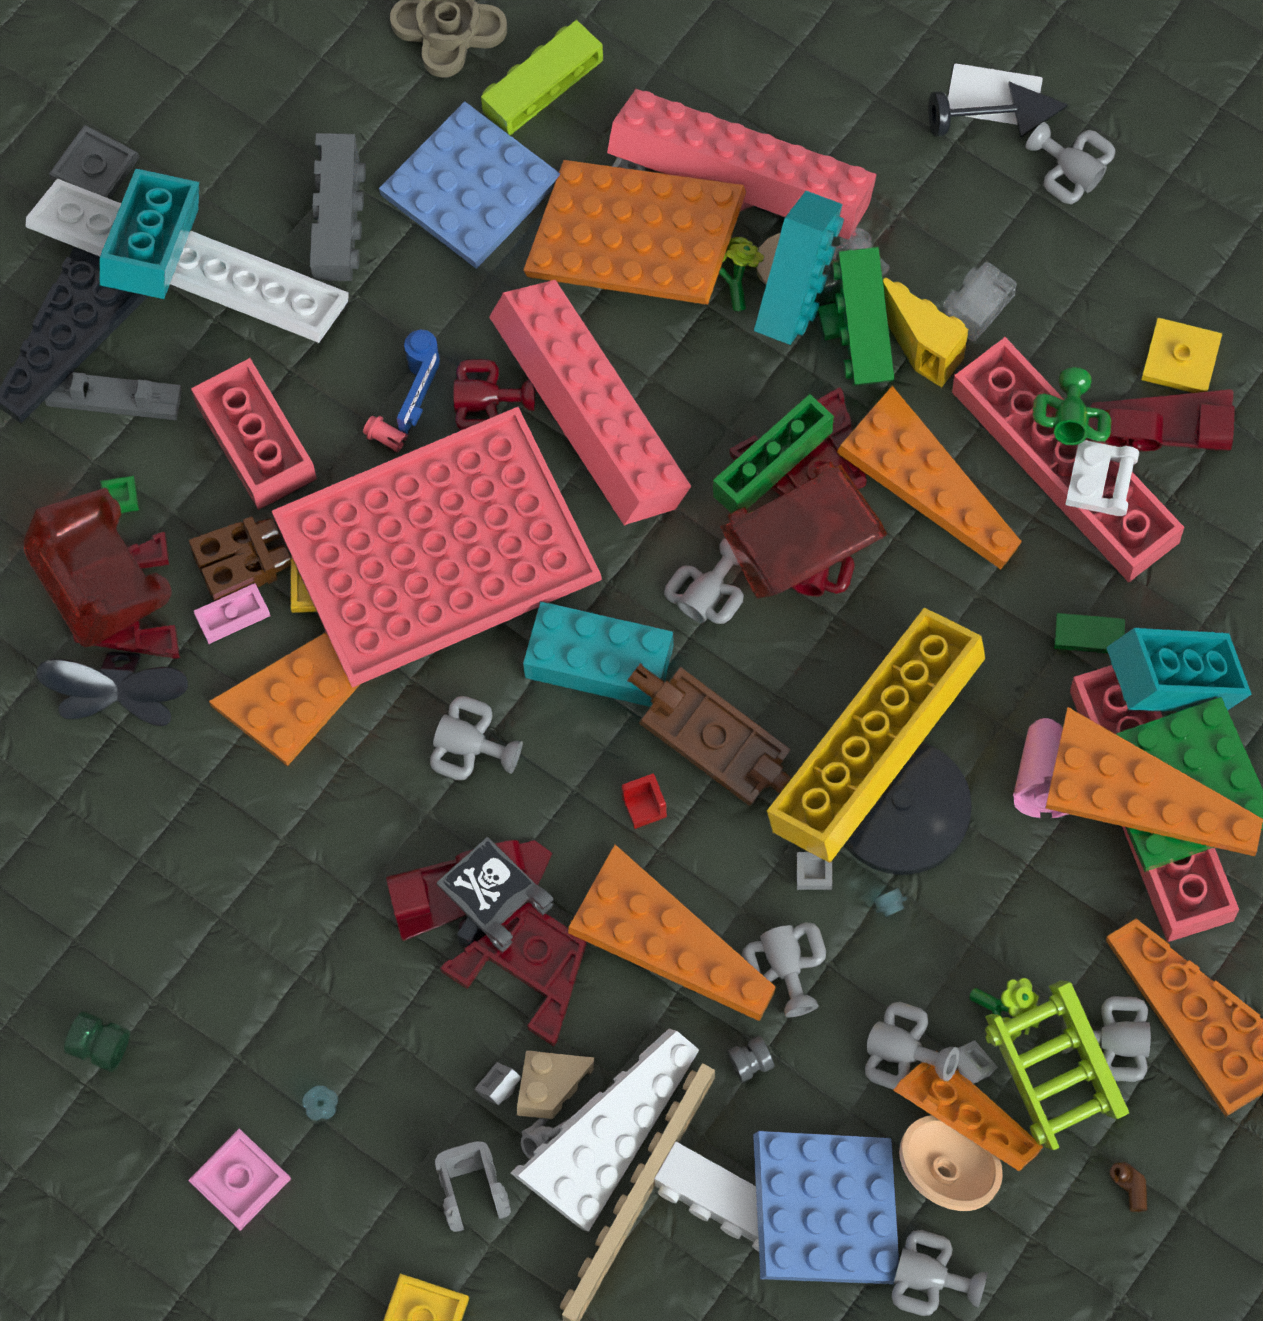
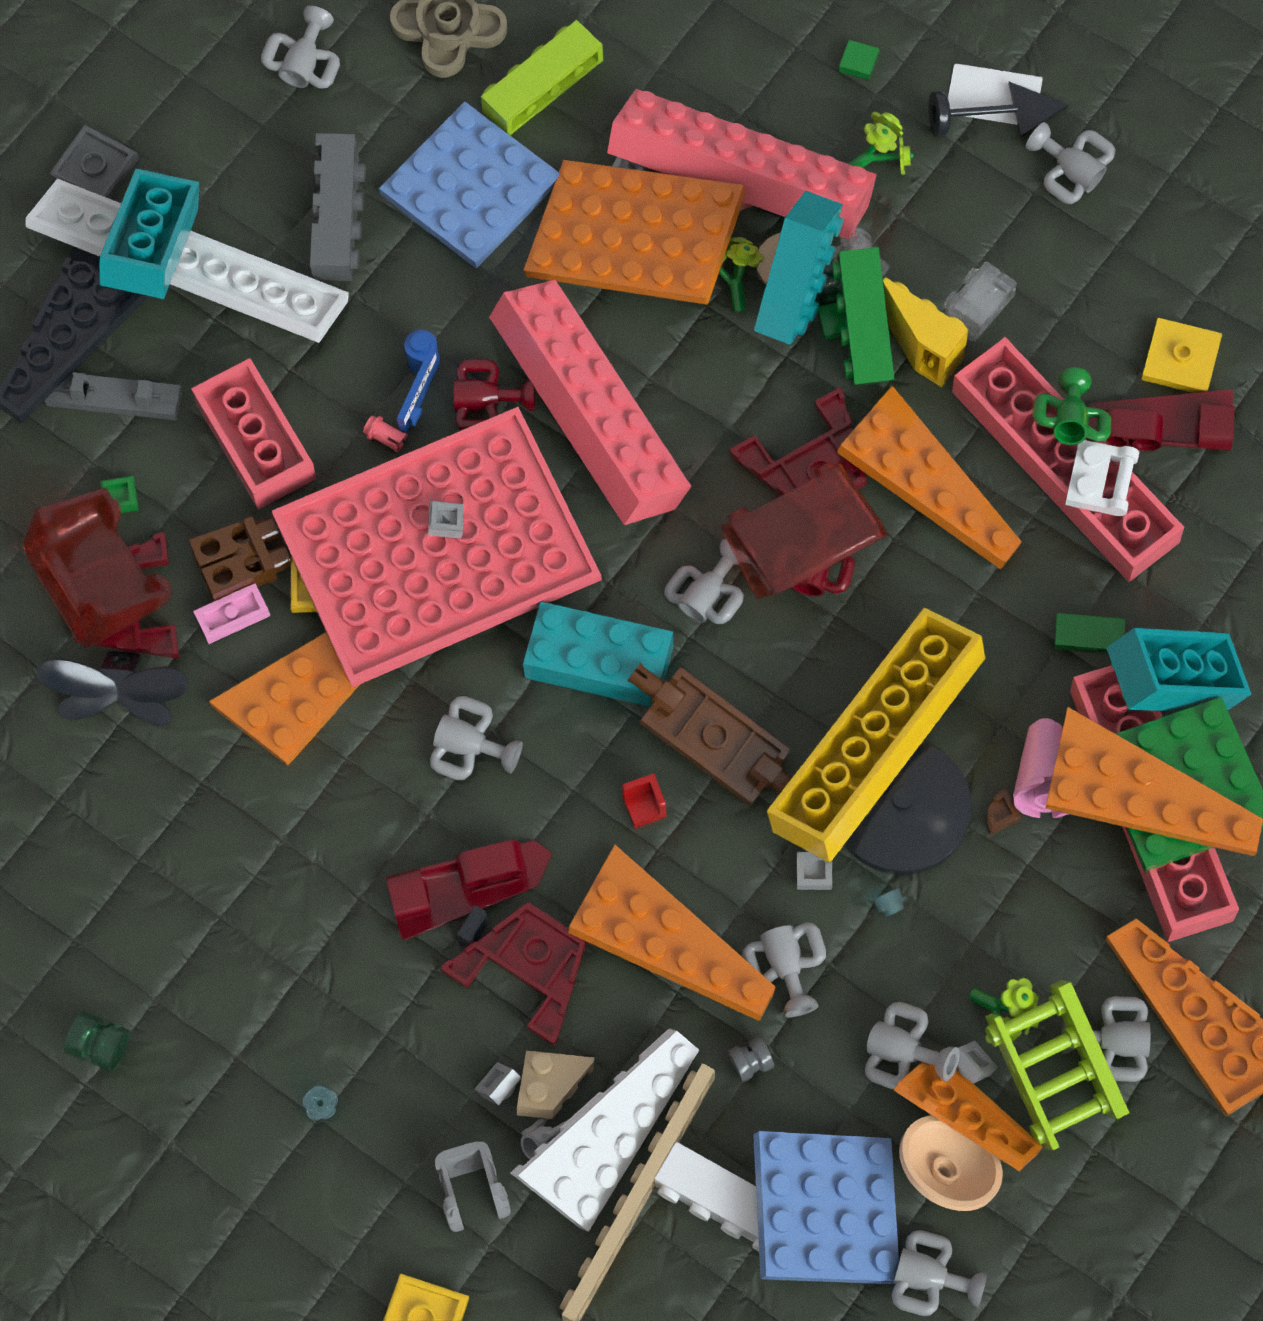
(239, 1179): bright pink tile -> none
(302, 54): none -> light grey piece
(445, 519): none -> light grey tile
(491, 890): flag -> none
(773, 455): green brick -> none
(859, 60): none -> green tile
(882, 137): none -> lime plant
(1002, 812): none -> reddish brown tile
(1132, 1182): reddish brown arm -> none

